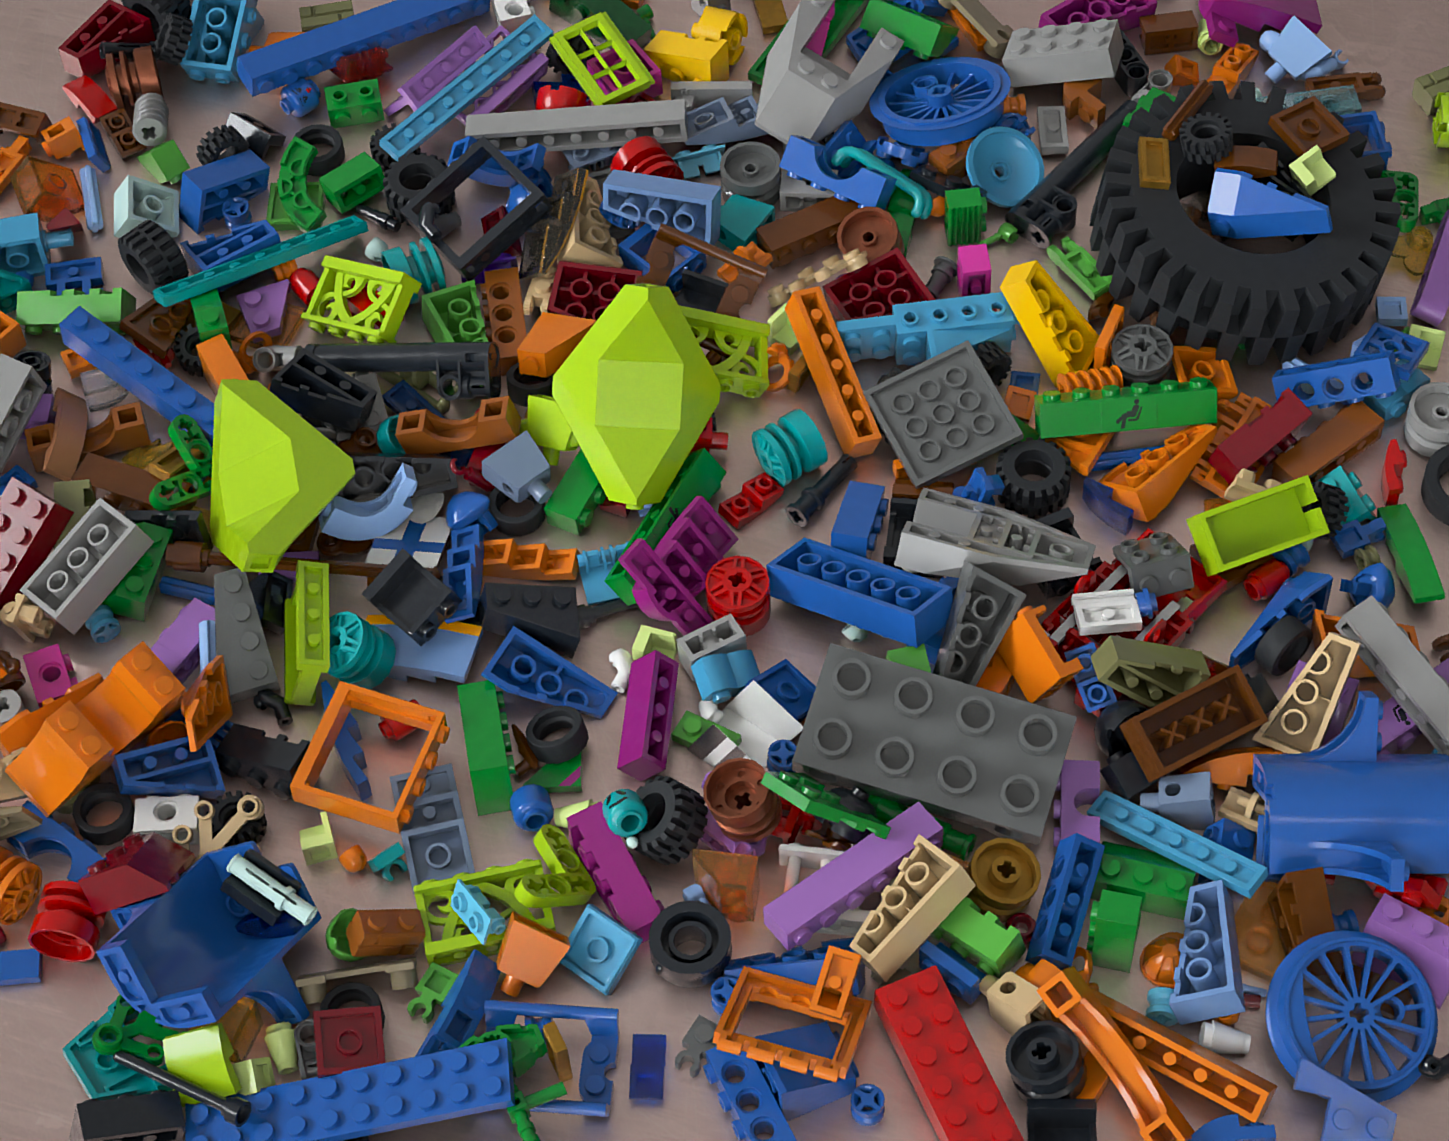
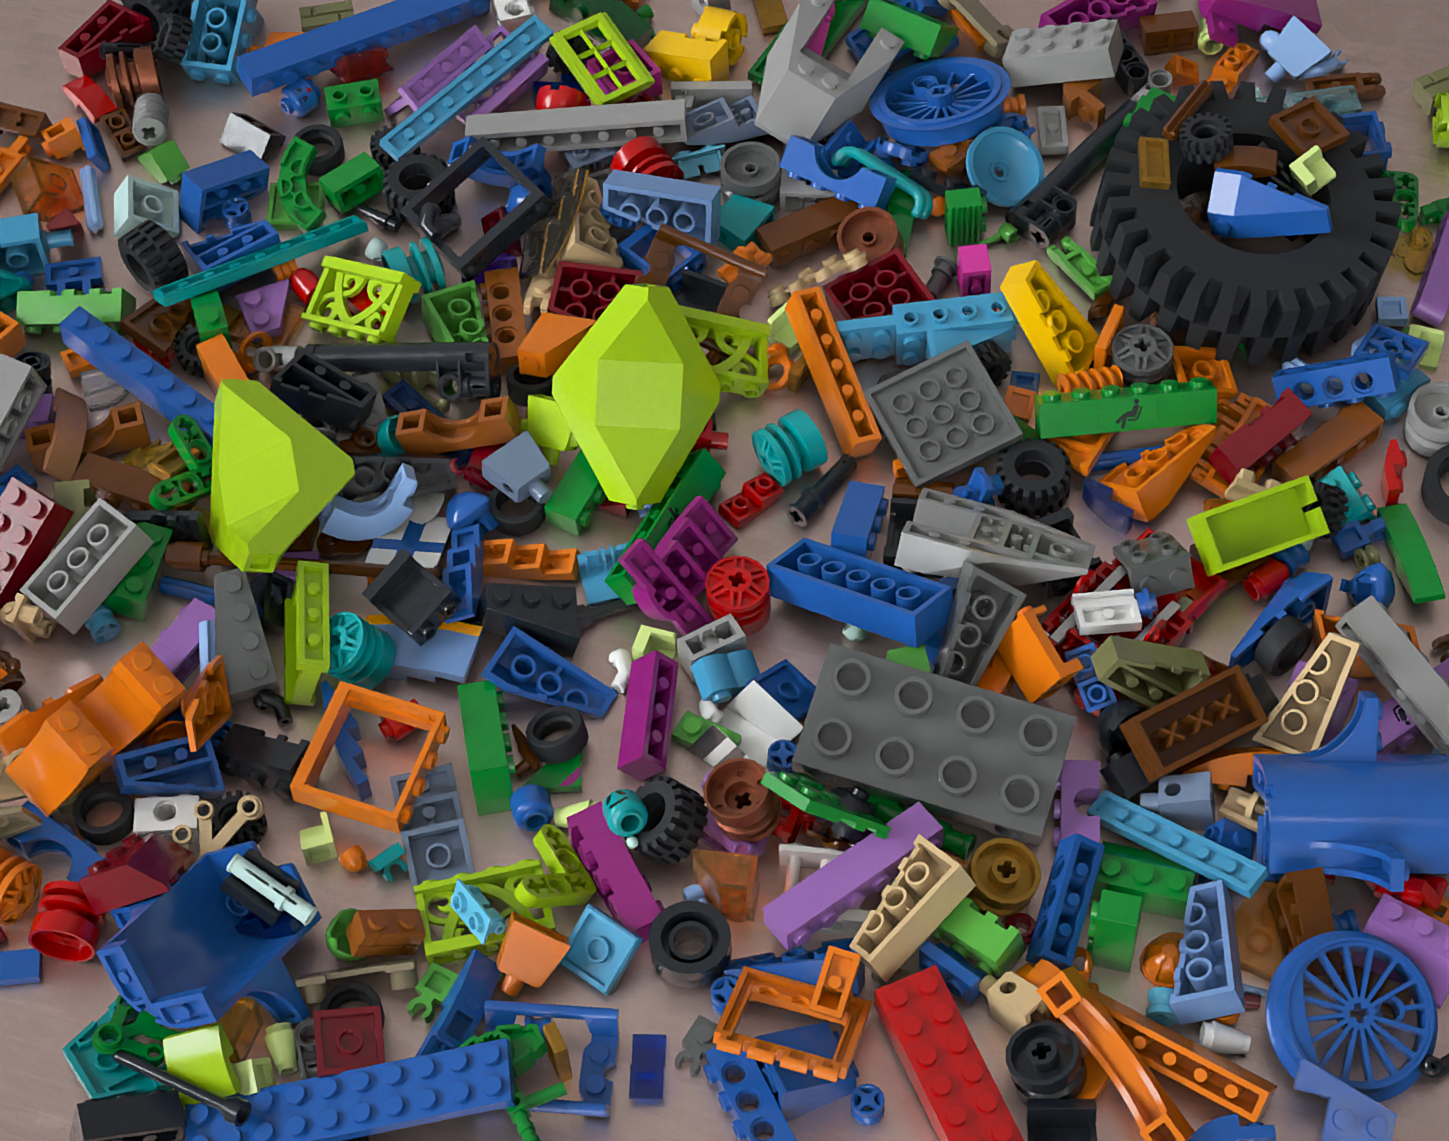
(44, 668): dark pink brick -> none
(219, 140): black tyre -> none

